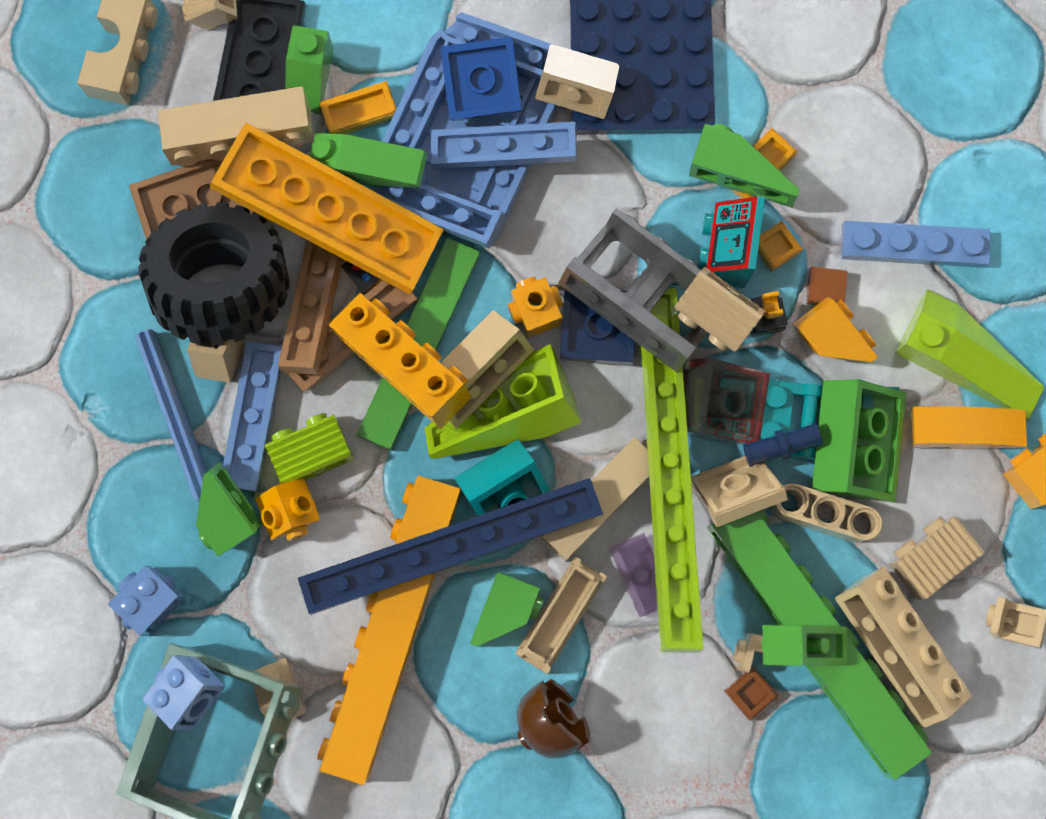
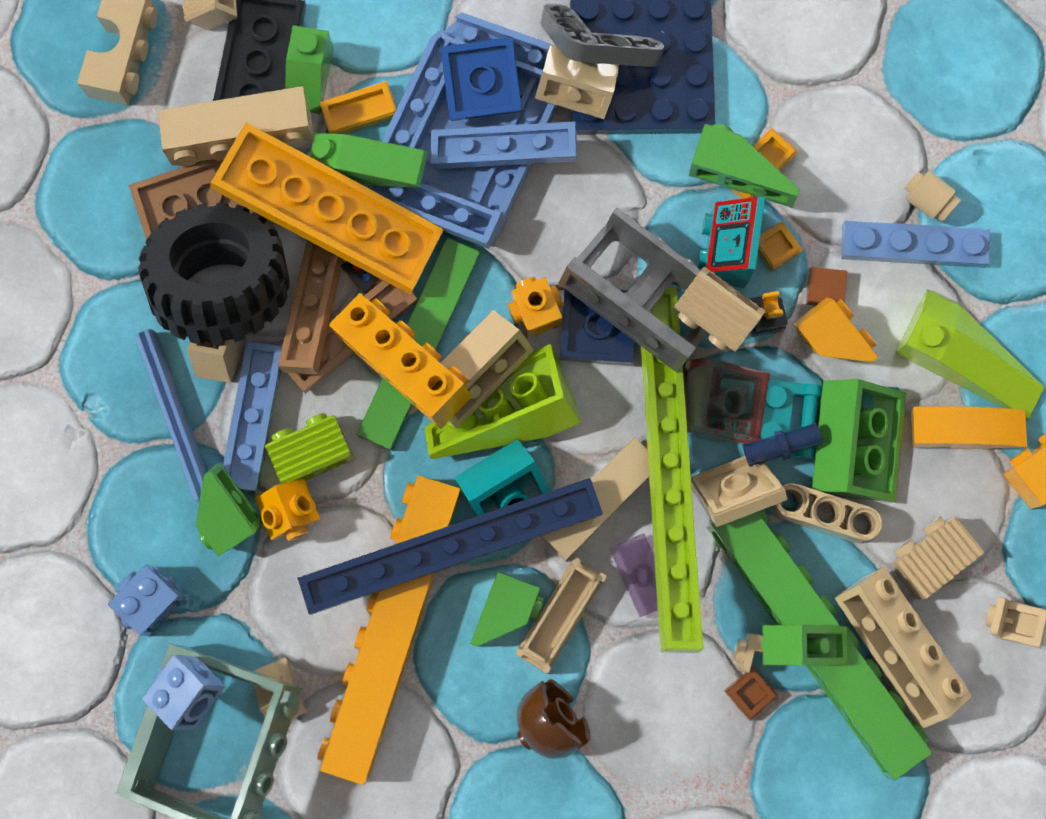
(581, 45): none -> dark grey beam
(931, 195): none -> tan brick

